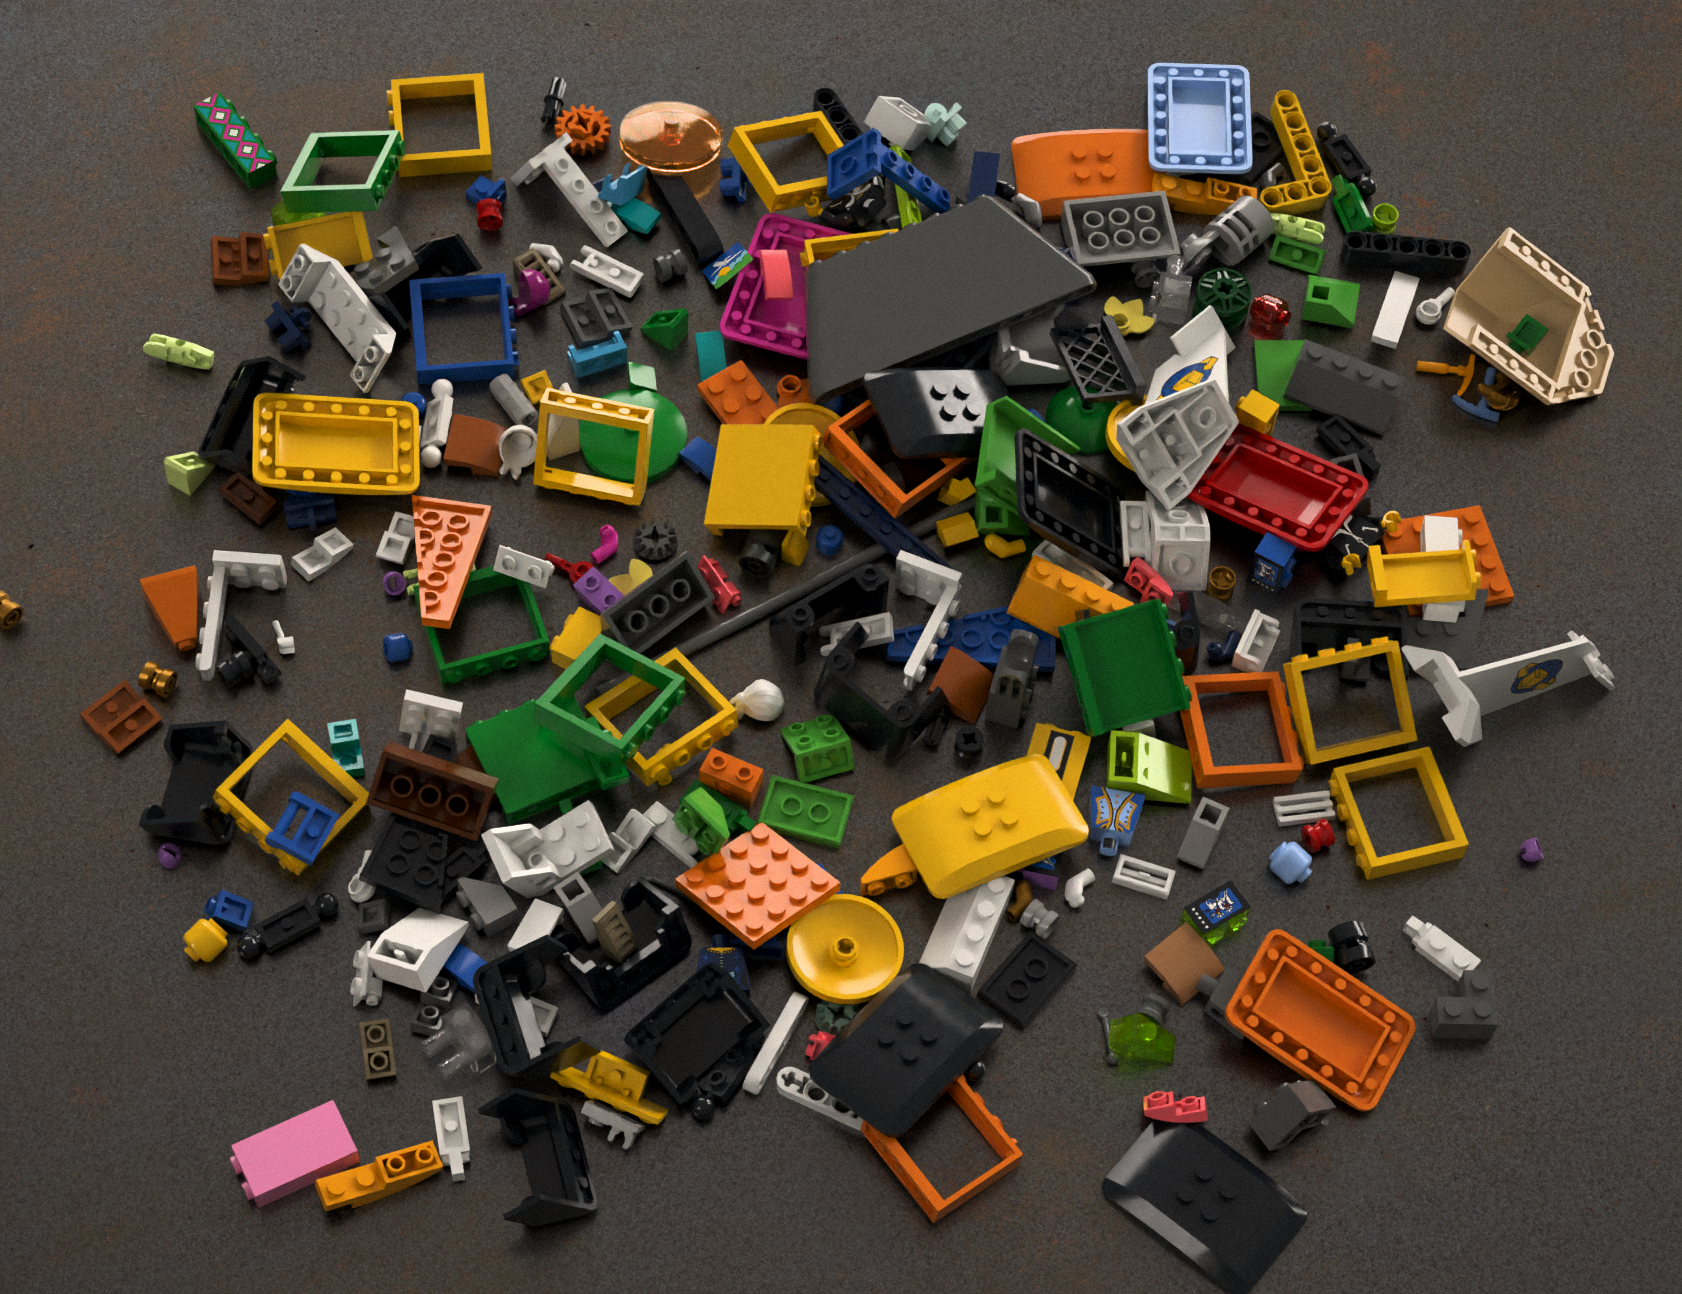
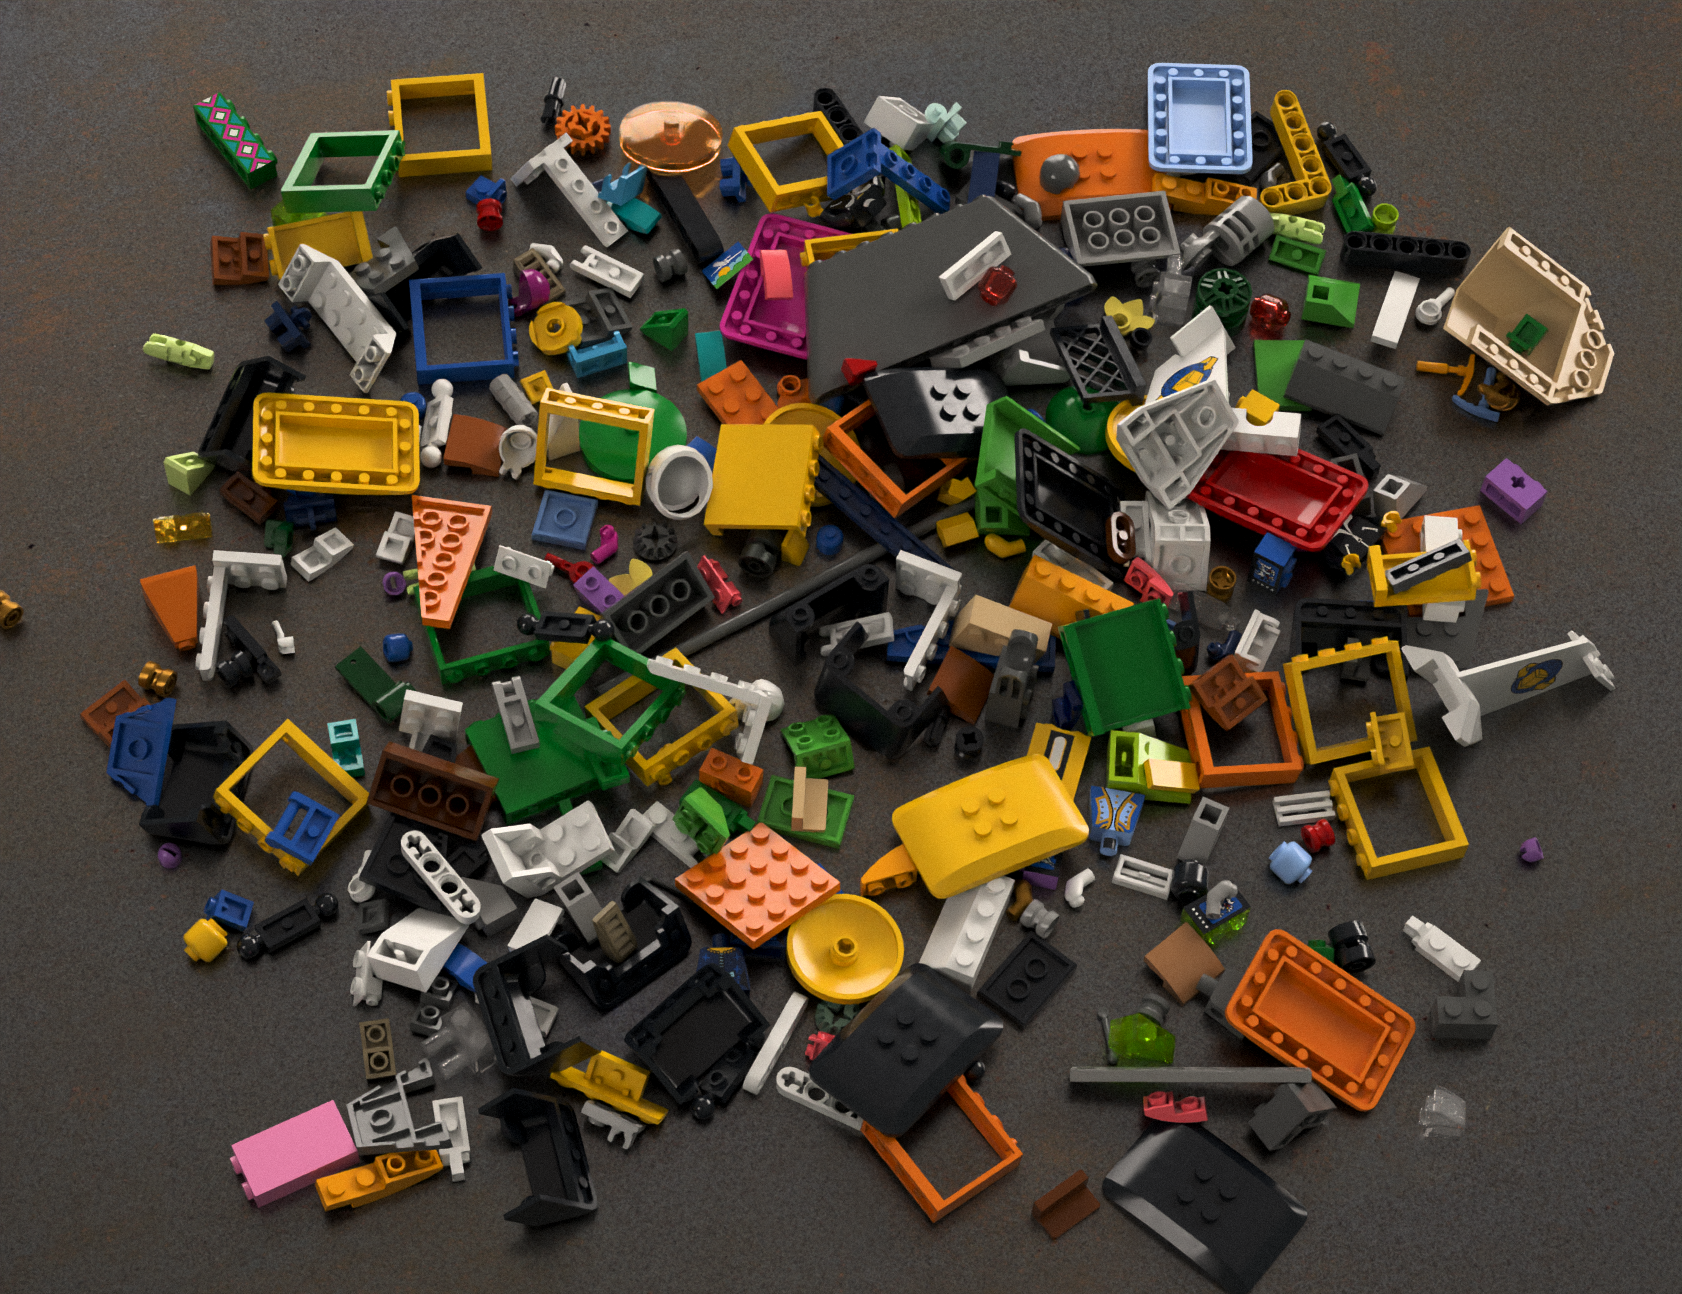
(141, 749): none -> blue wing
(182, 527): none -> clear yellow hinge
(279, 536): none -> dark green bracket
(374, 684): none -> dark green door
(384, 1121): none -> dark grey wing
(438, 878): none -> white beam
(515, 715): none -> light grey plate
(565, 519): none -> medium blue tile
(565, 627): none -> black plate
(569, 333): none -> yellow plate
(677, 479): none -> white piece
(754, 715): none -> white bracket
(809, 803): none -> tan panel
(855, 369): none -> red slope
(957, 153): none -> dark green door
(974, 265): none -> white plate
(987, 626): none -> tan wedge
(989, 344): none -> light grey wing
(997, 285): none -> clear red head
(1058, 173): none -> dark grey hair
(1065, 1205): none -> reddish brown panel
(1068, 708): none -> clear blue slope
(1120, 537): none -> reddish brown plate
(1143, 339): none -> black hinge
(1171, 776): none -> yellow tile
(1189, 881): none -> black head
(1191, 1074): none -> light grey tile
(1216, 895): none -> light grey arm
(1227, 692): none -> dark orange slope
(1277, 437): none -> white arch
(1391, 742): none -> yellow bracket
(1396, 494): none -> light grey slope
(1427, 566): none -> black plate
(1443, 1115): none -> clear slope
(1513, 490): none -> medium lavender brick

